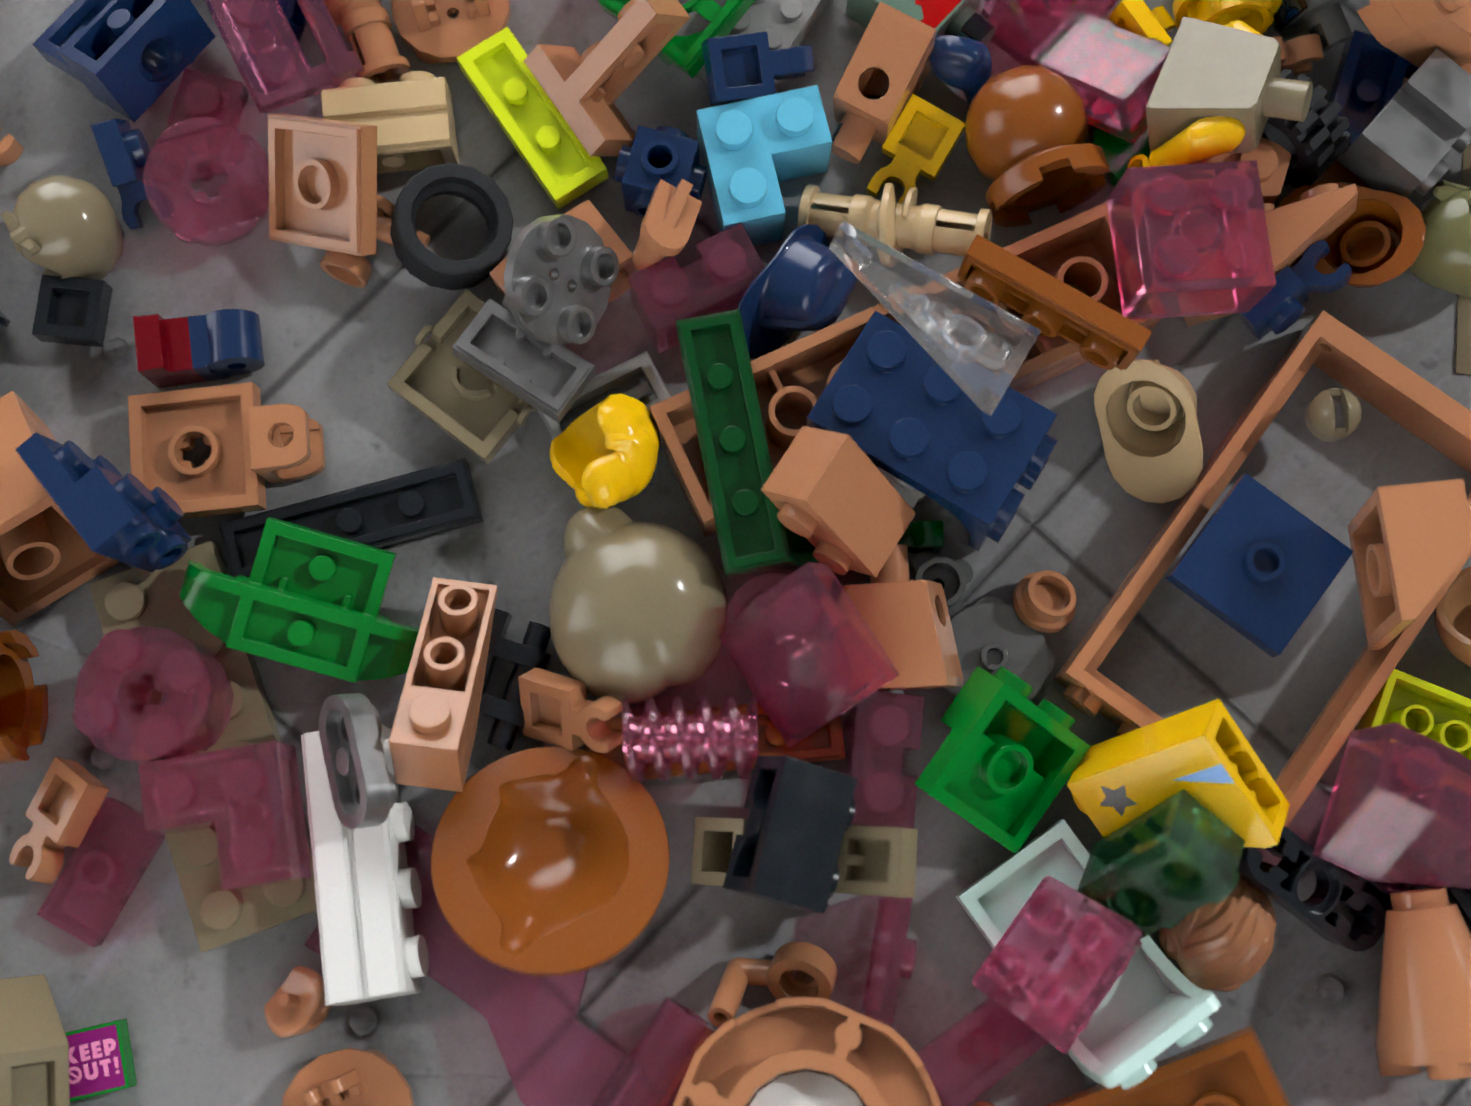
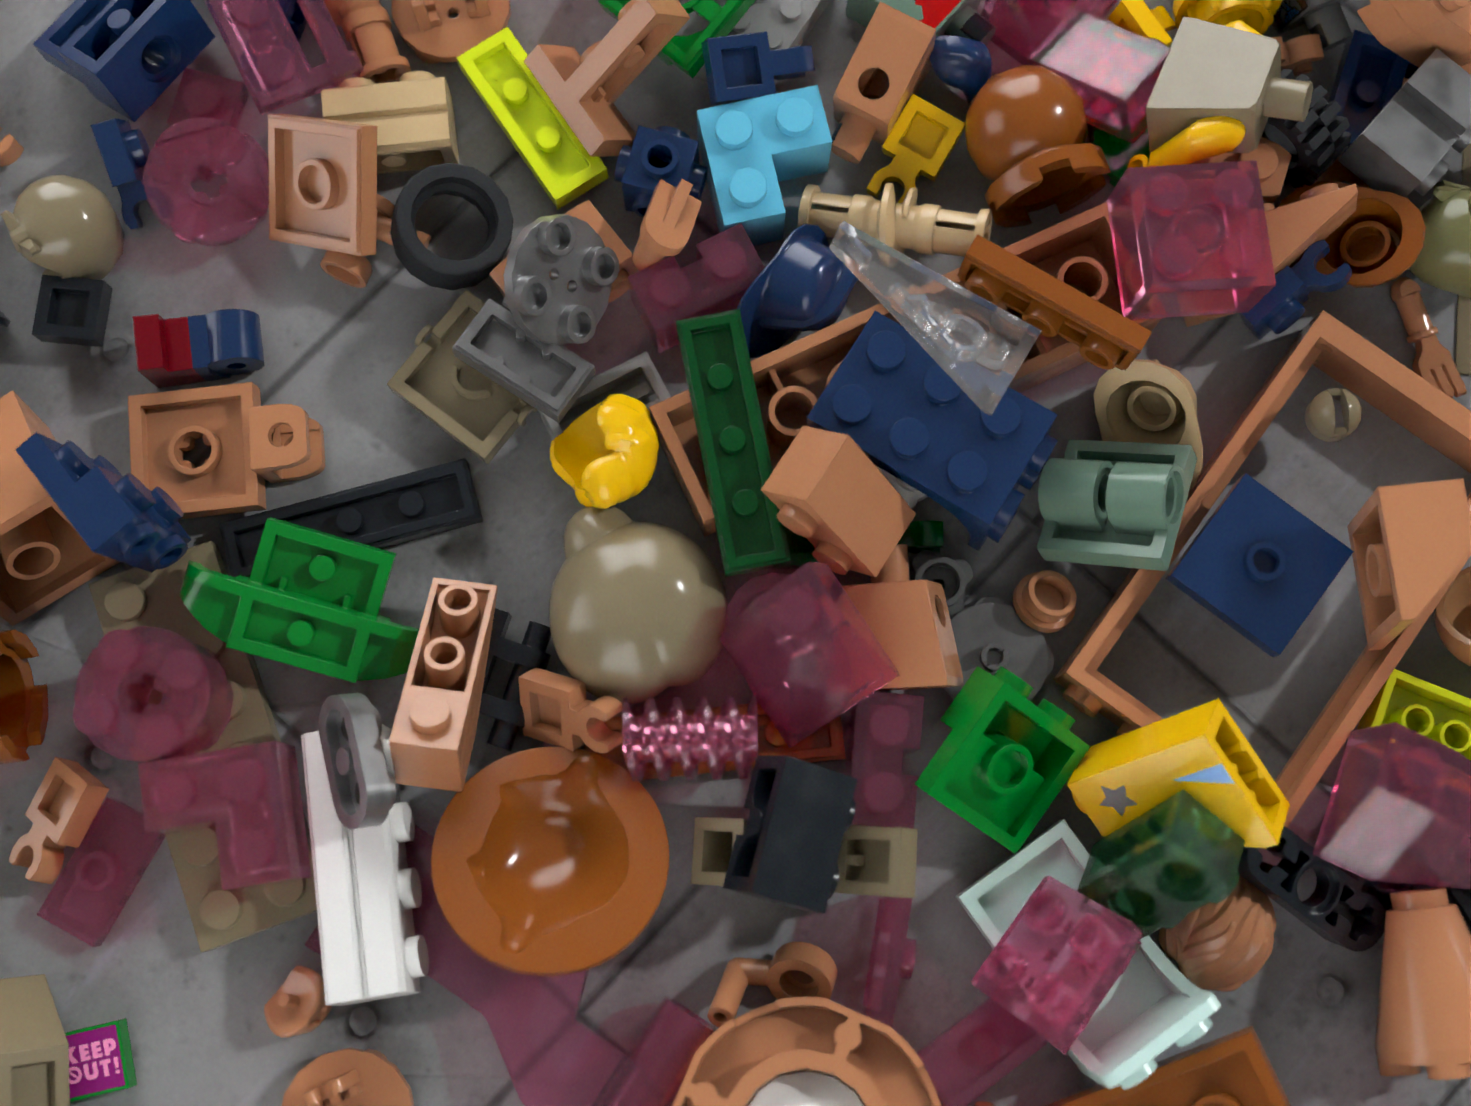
(1114, 503): none -> sand green plate
(1432, 359): none -> nougat piece

